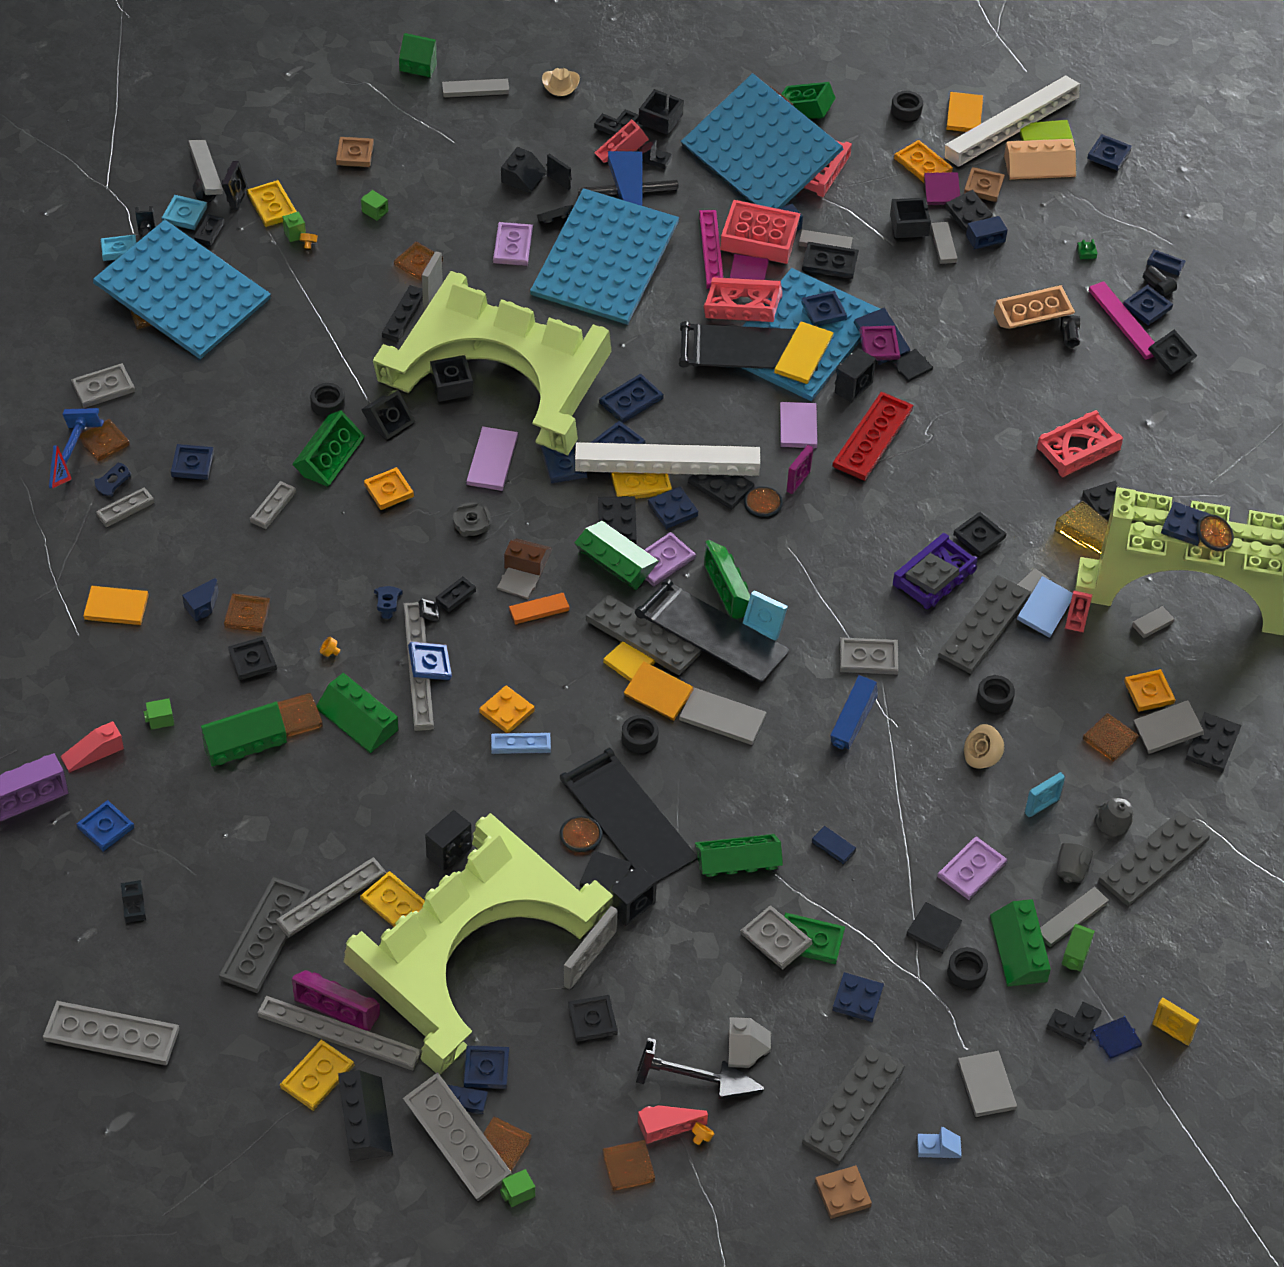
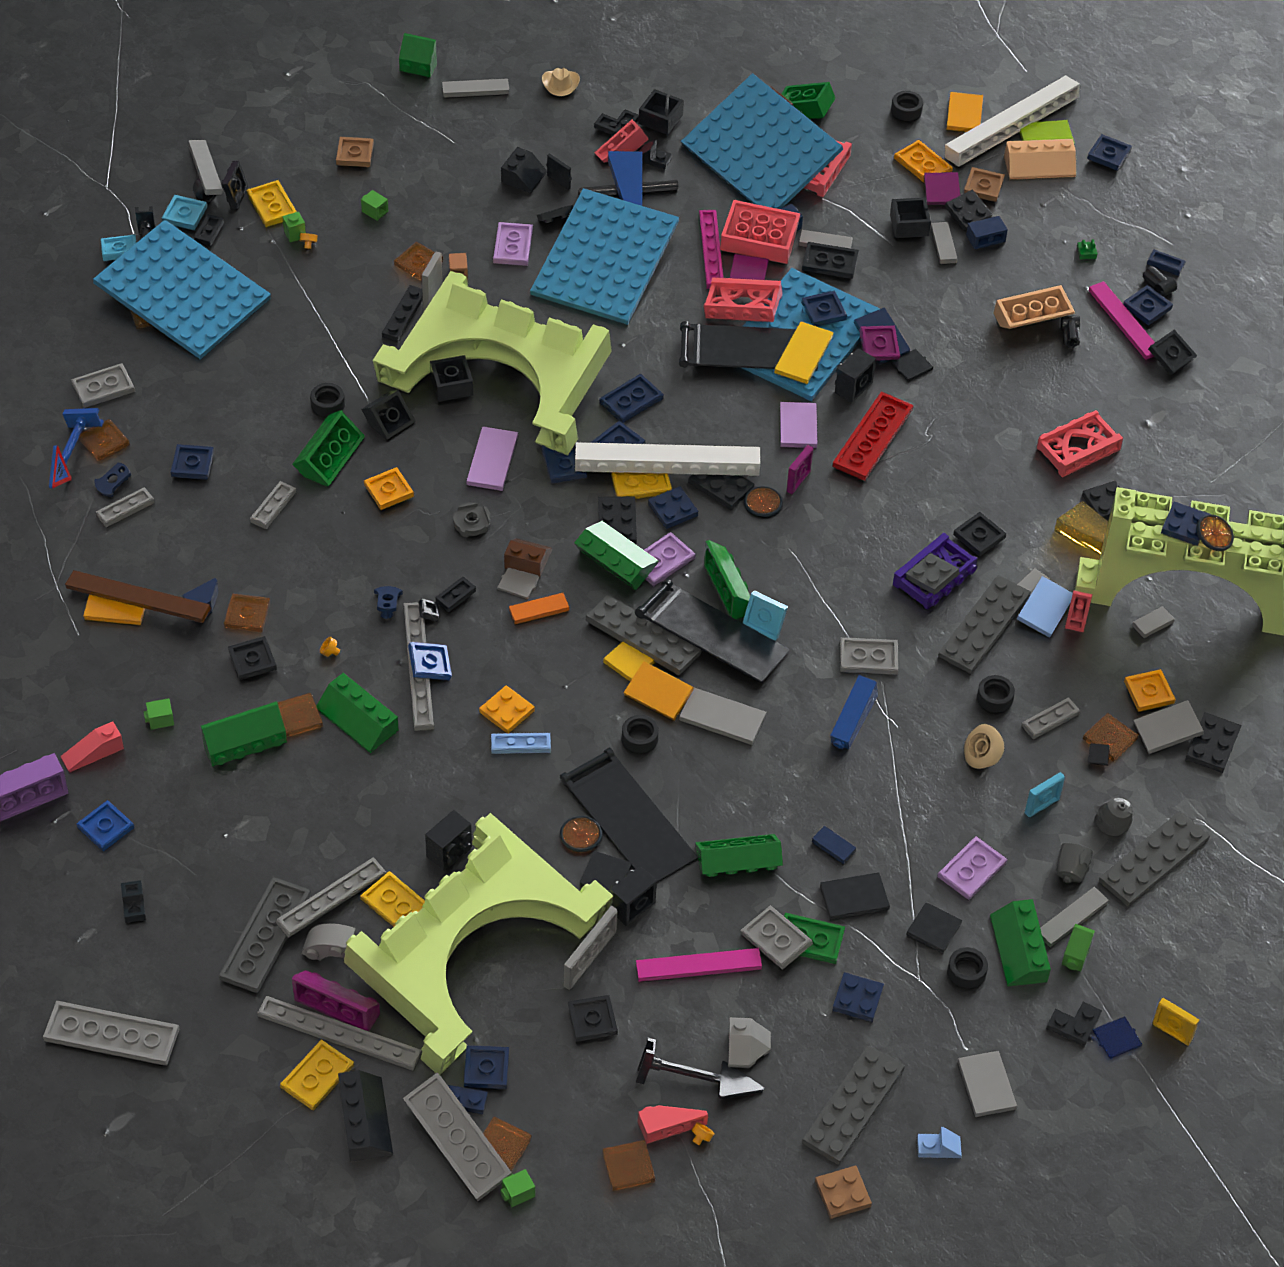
(138, 596): none -> reddish brown tile
(327, 941): none -> light grey brick
(458, 263): none -> nougat brick
(698, 964): none -> dark pink tile
(854, 896): none -> black tile
(1050, 718): none -> light grey tile
(1099, 754): none -> black tile

